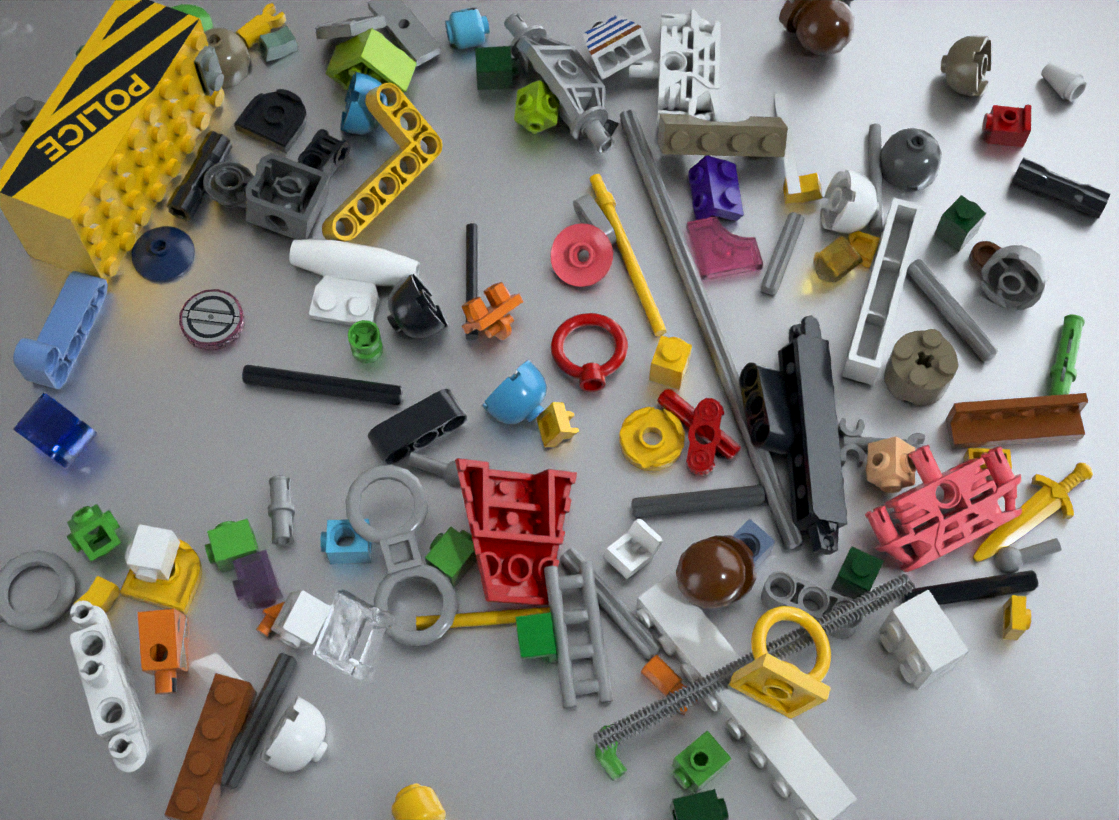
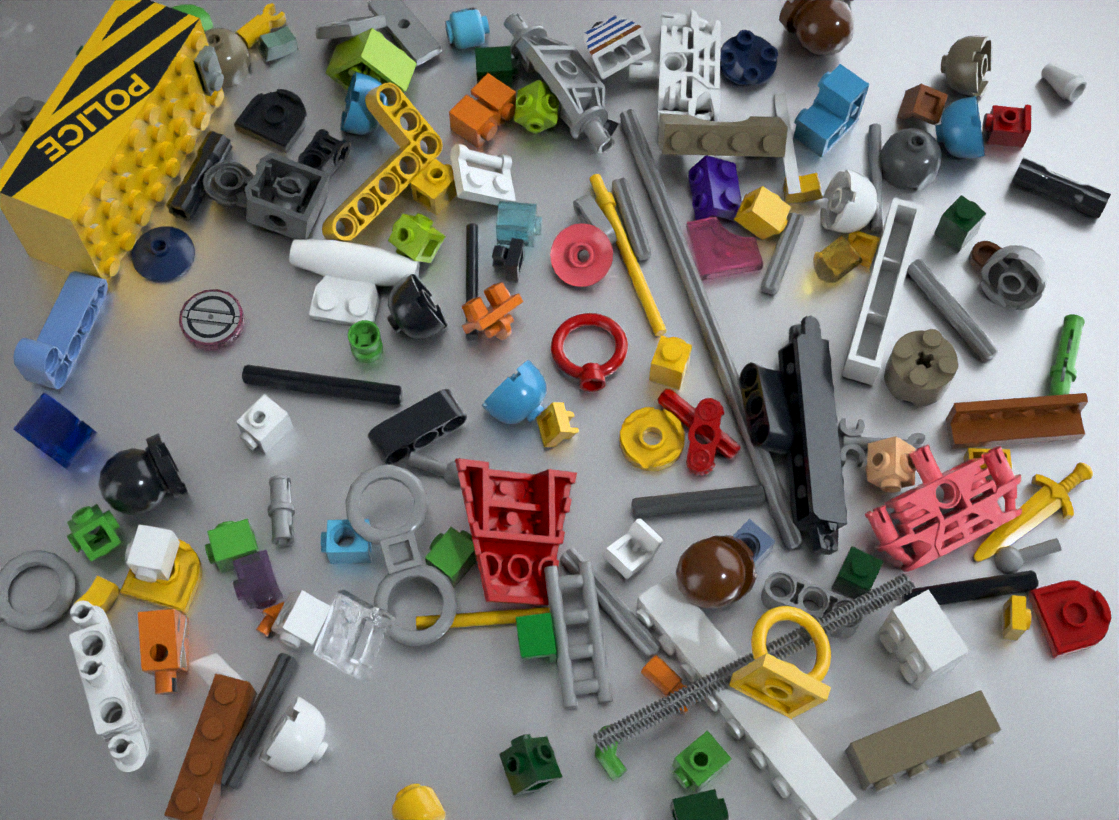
(138, 479): none -> black tile
(264, 425): none -> white brick
(416, 237): none -> lime brick
(434, 187): none -> yellow brick
(479, 183): none -> white plate
(480, 118): none -> orange piece
(510, 259): none -> black tile
(518, 222): none -> clear light blue brick
(530, 764): none -> dark green brick
(631, 219): none -> light grey axle
(748, 59): none -> dark blue dish
(763, 213): none -> yellow brick
(833, 110): none -> dark azure brick
(923, 104): none -> dark orange panel
(923, 740): none -> dark tan brick
(962, 129): none -> dark azure cylinder
(1070, 616): none -> red tile

